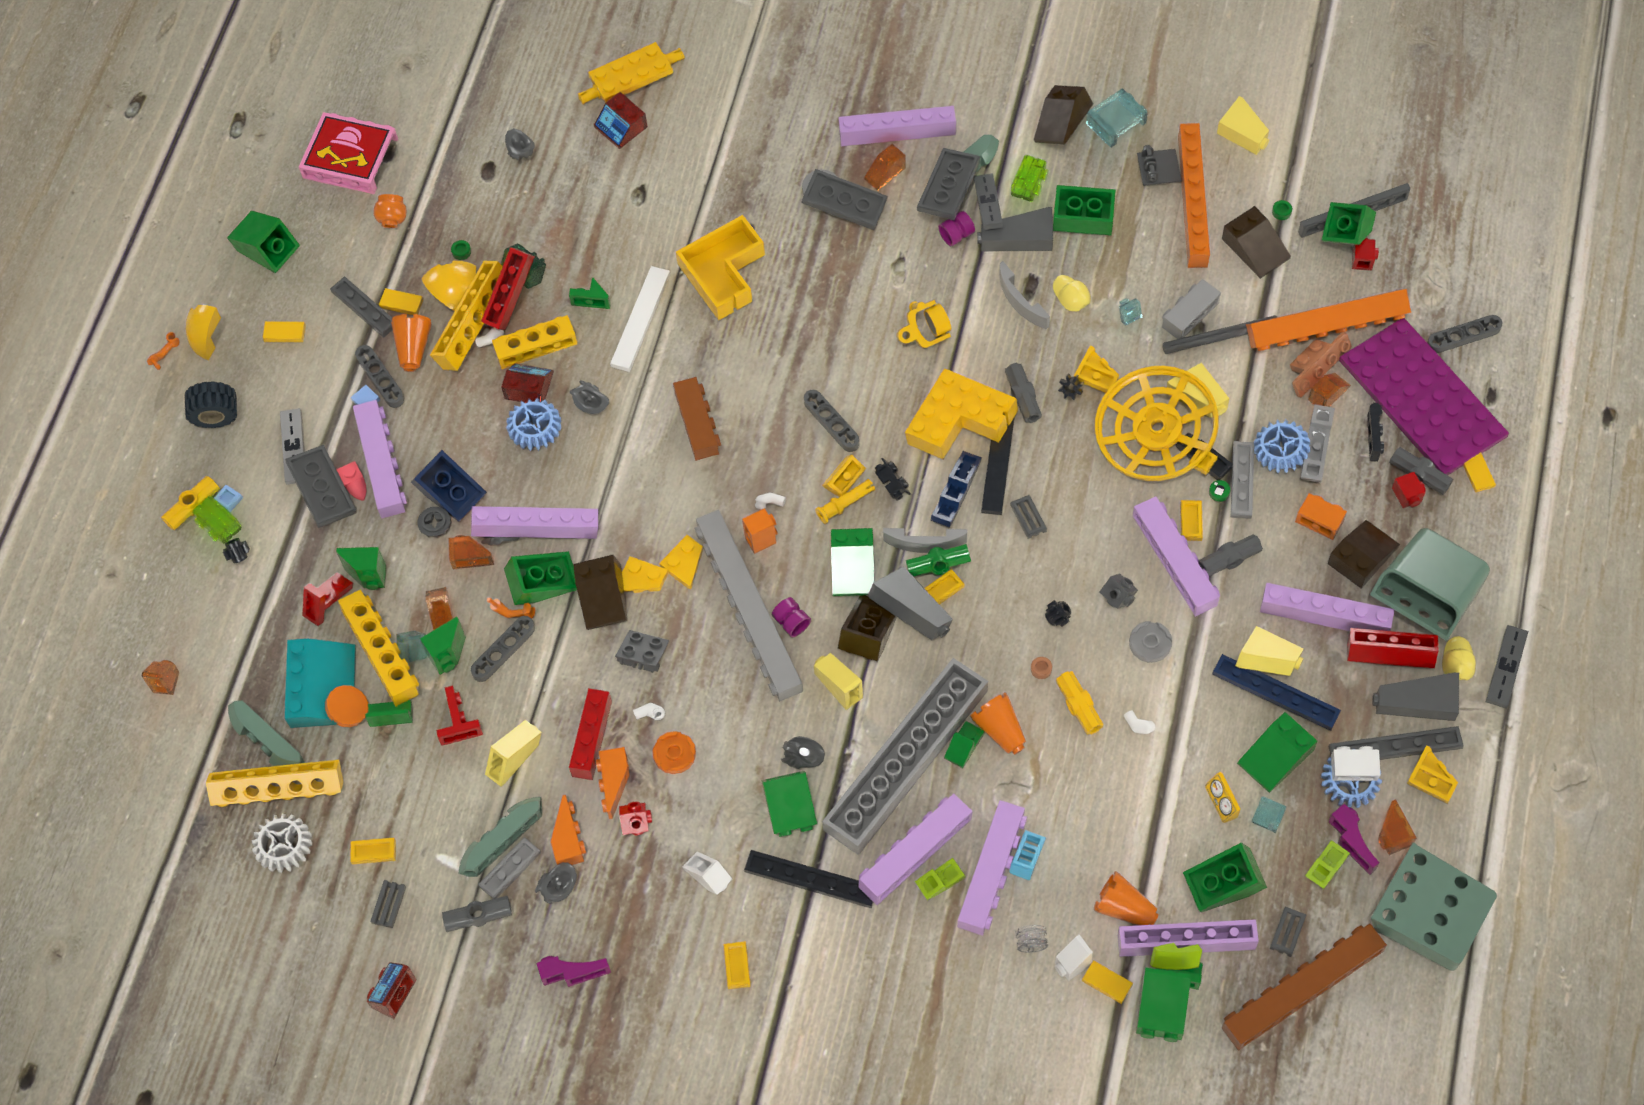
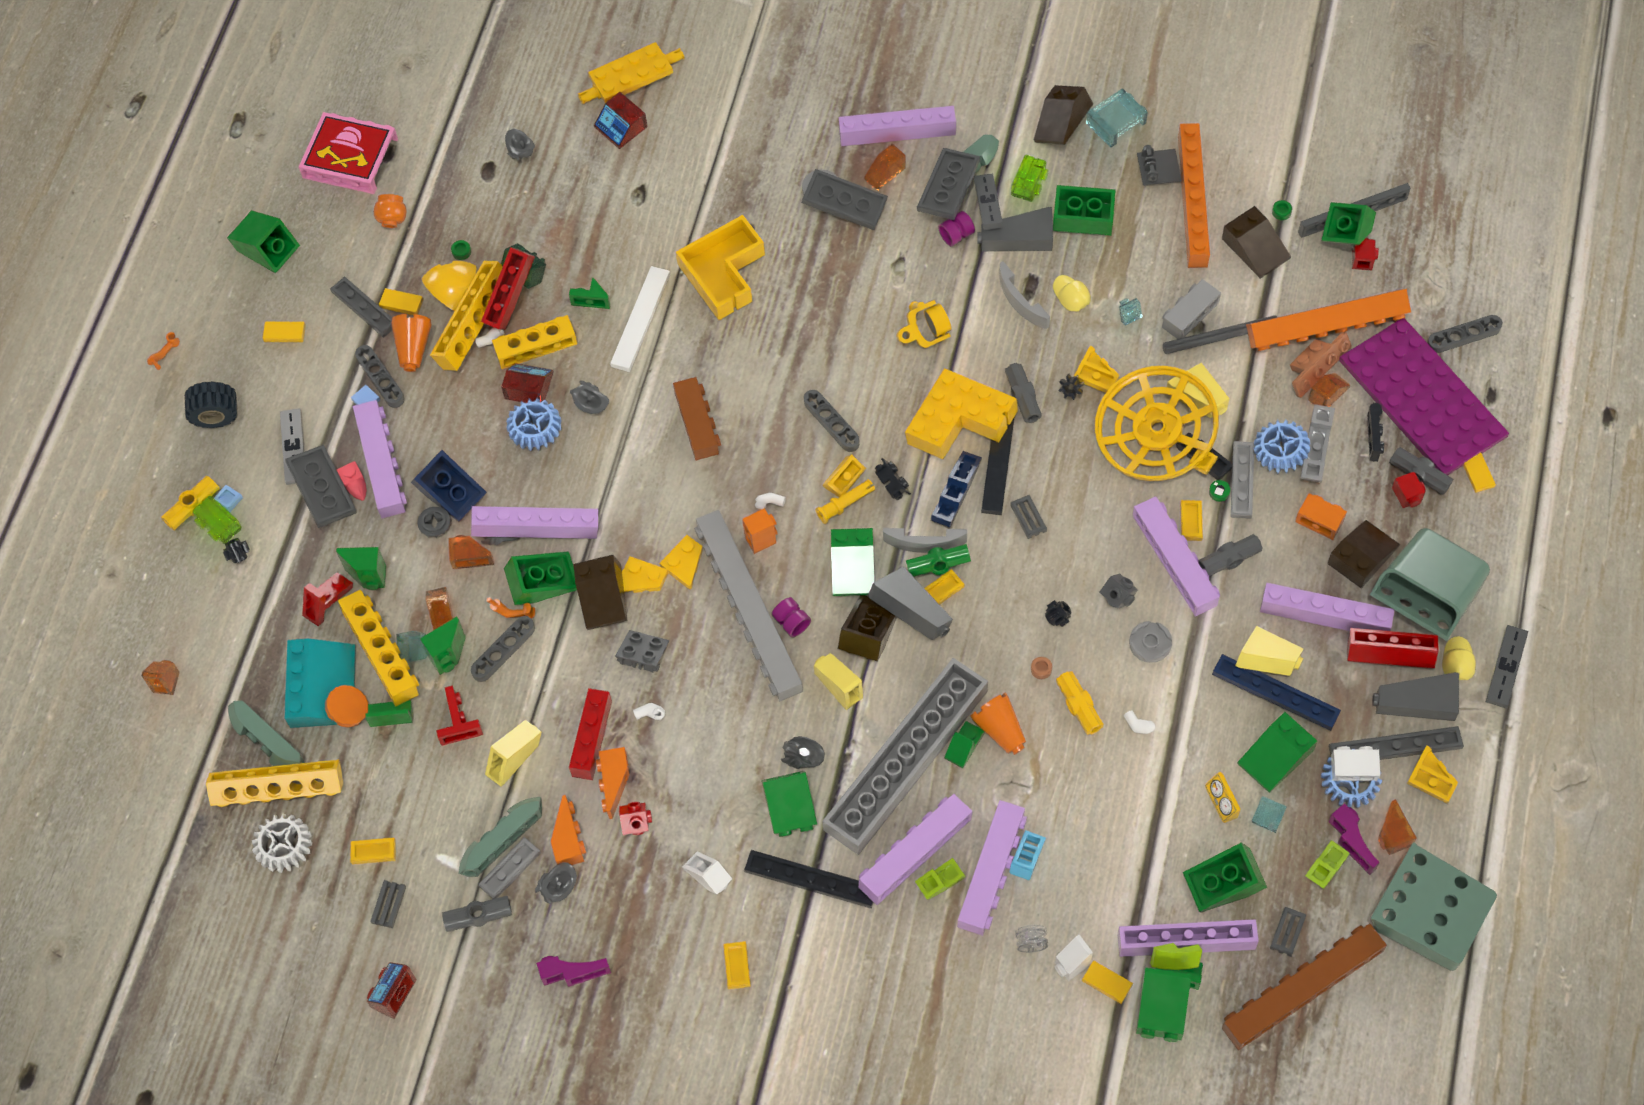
(199, 329): yellow brick -> none
(674, 752): orange tile -> none
(1125, 902): orange cone -> none
(1244, 127): light yellow slope -> none

